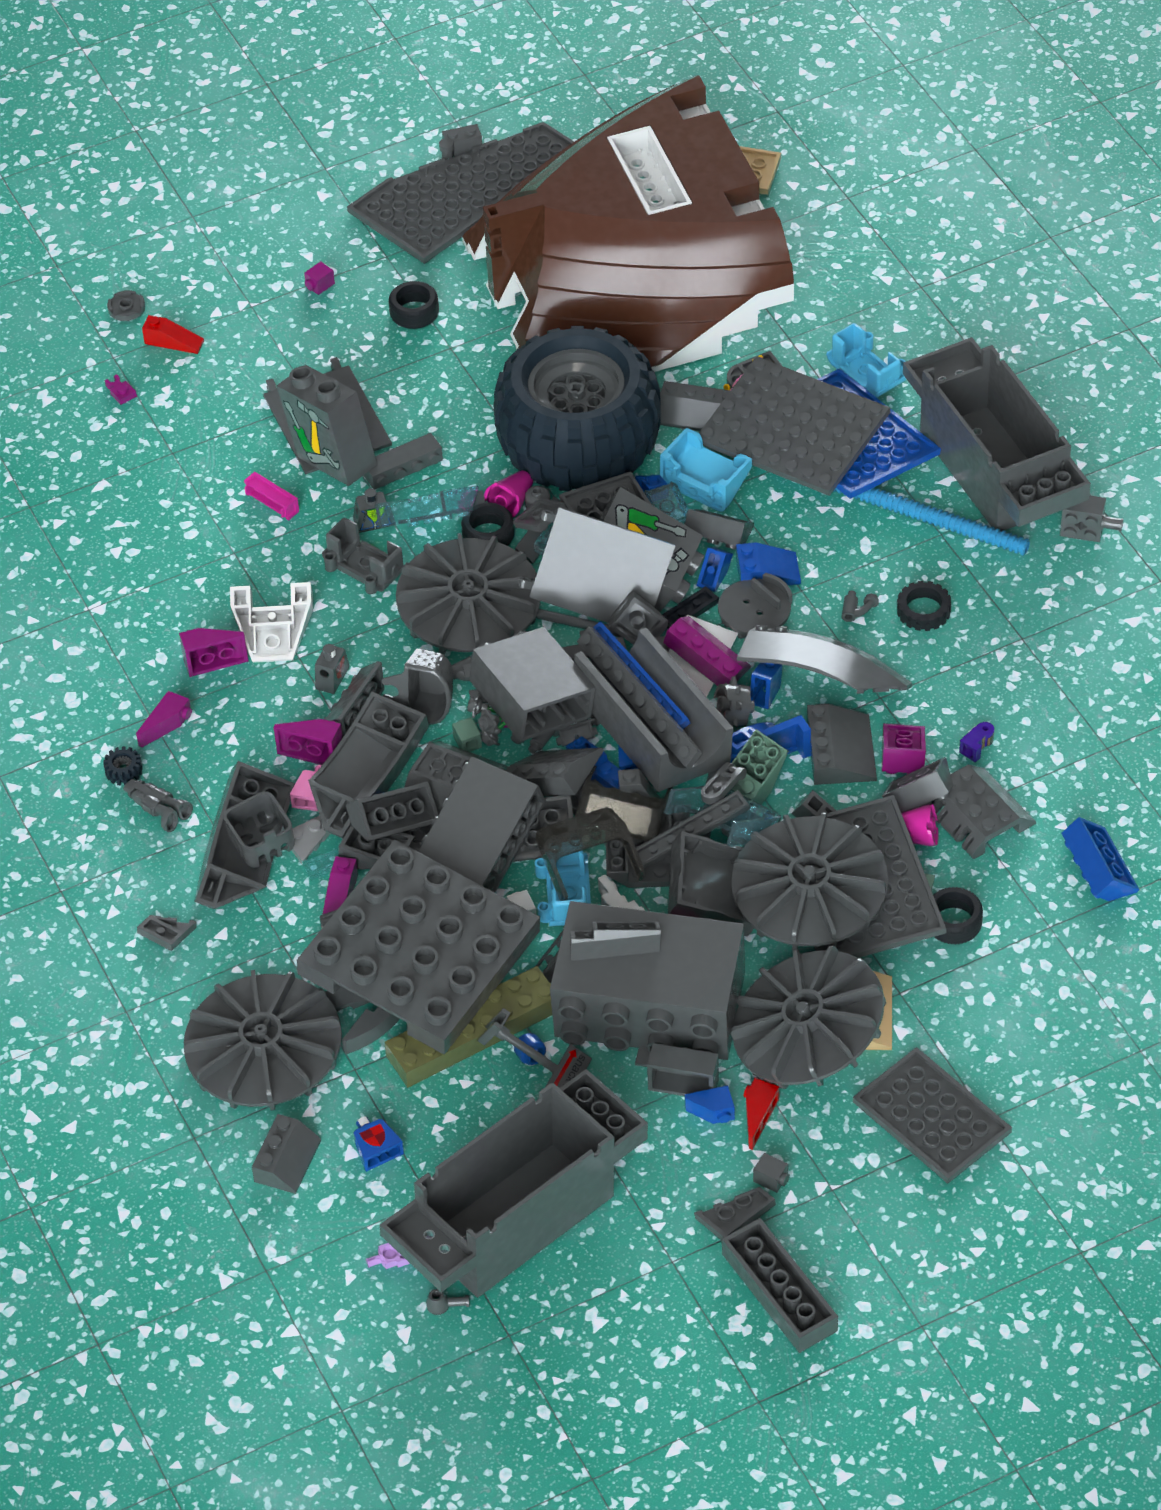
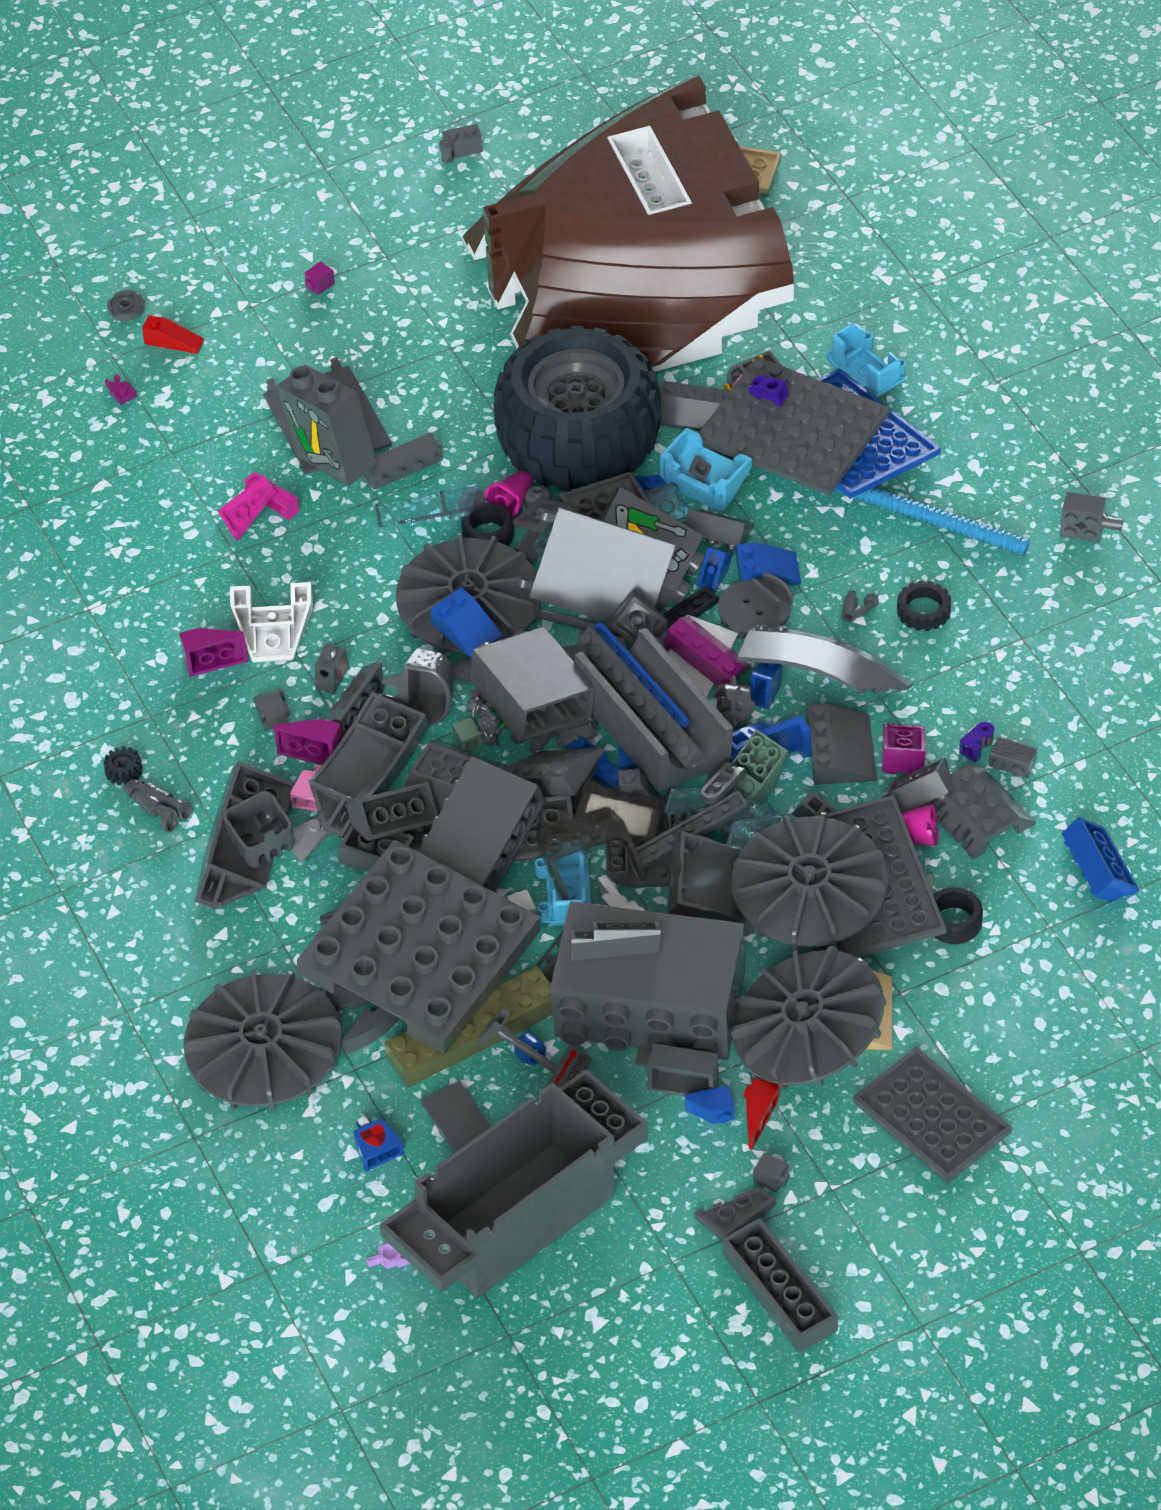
(165, 931): dark grey wing -> none
(166, 717): magenta slope -> none
(246, 506): none -> dark pink wing
(271, 708): none -> dark grey cylinder
(285, 1154): dark grey slope -> none
(341, 882): magenta slope -> none
(361, 559): dark grey container -> none
(365, 510): dark grey torso -> none
(413, 292): black tyre -> none
(441, 1305): dark grey bar -> none
(447, 197): dark grey wing -> none
(455, 1115): none -> dark grey tile
(464, 622): none -> blue slope
(699, 468): none -> dark grey slope
(769, 389): none -> dark purple leg
(1012, 757): none -> dark grey brick
(1016, 462): dark grey piece -> none

